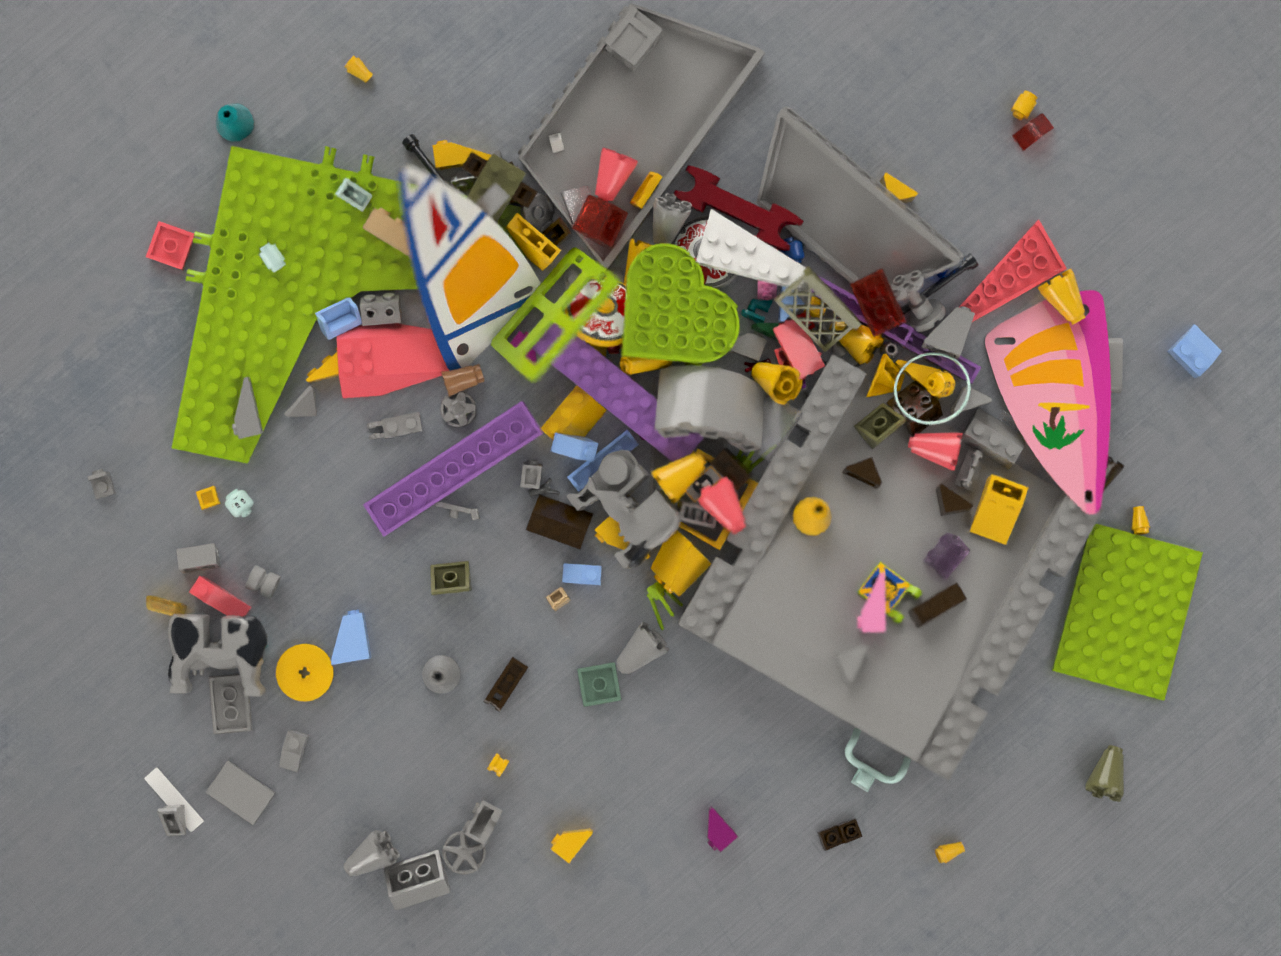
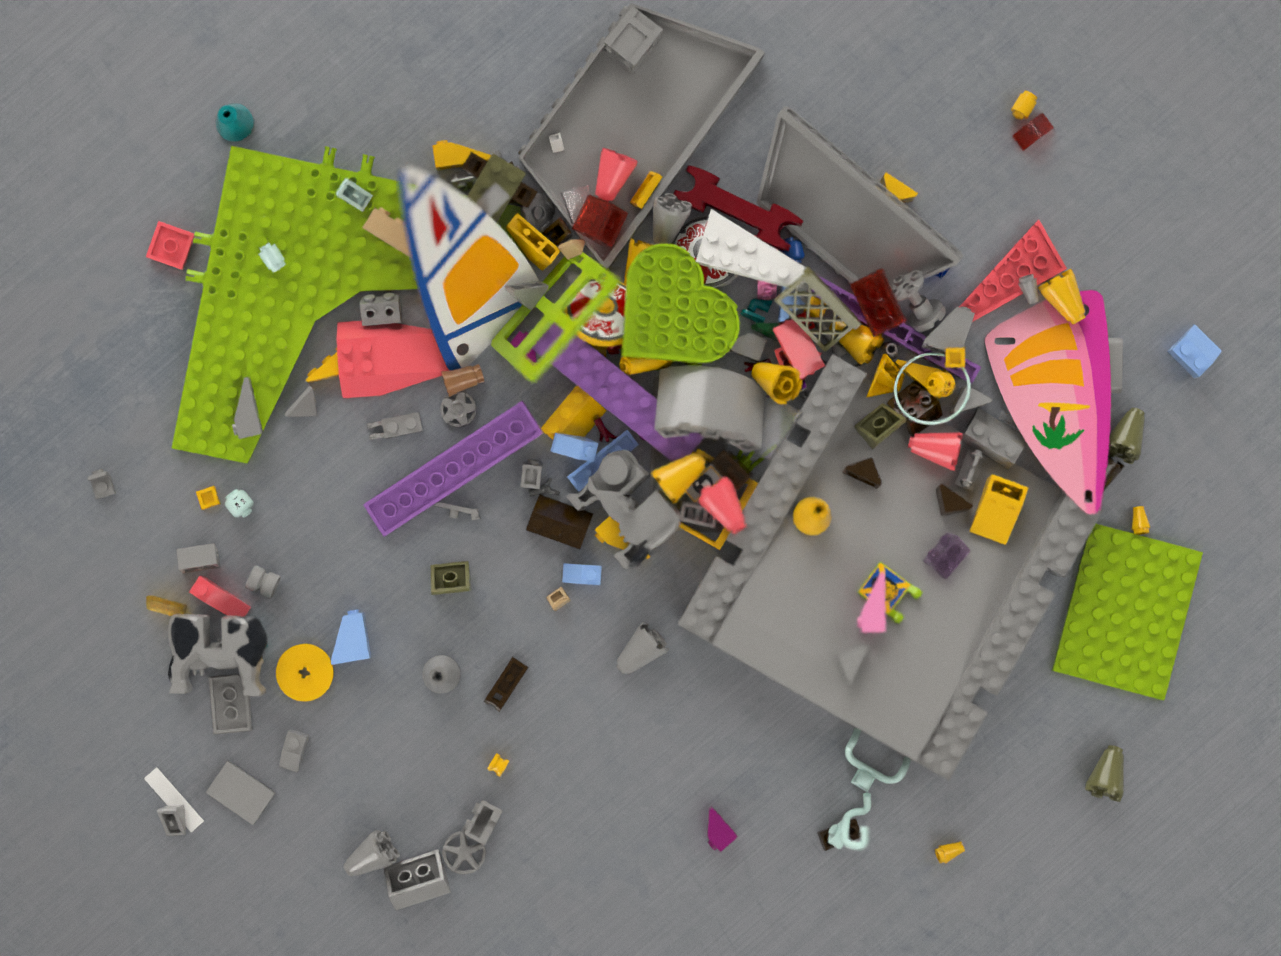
(338, 318): light blue panel -> none
(358, 69): yellow cone -> none
(412, 143): black piece -> none
(527, 293): none -> light grey slope
(570, 843): yellow slope -> none
(572, 248): none -> tan slope
(599, 684): sand green plate -> none
(604, 433): none -> dark red bar
(657, 591): lime plant -> none
(678, 564): yellow slope -> none
(840, 832): none -> light aqua piece
(937, 605): dark brown slope -> none
(954, 357): none -> yellow tile
(968, 263): black piece -> none
(1028, 286): none -> light grey cone
(1127, 436): none -> olive cone

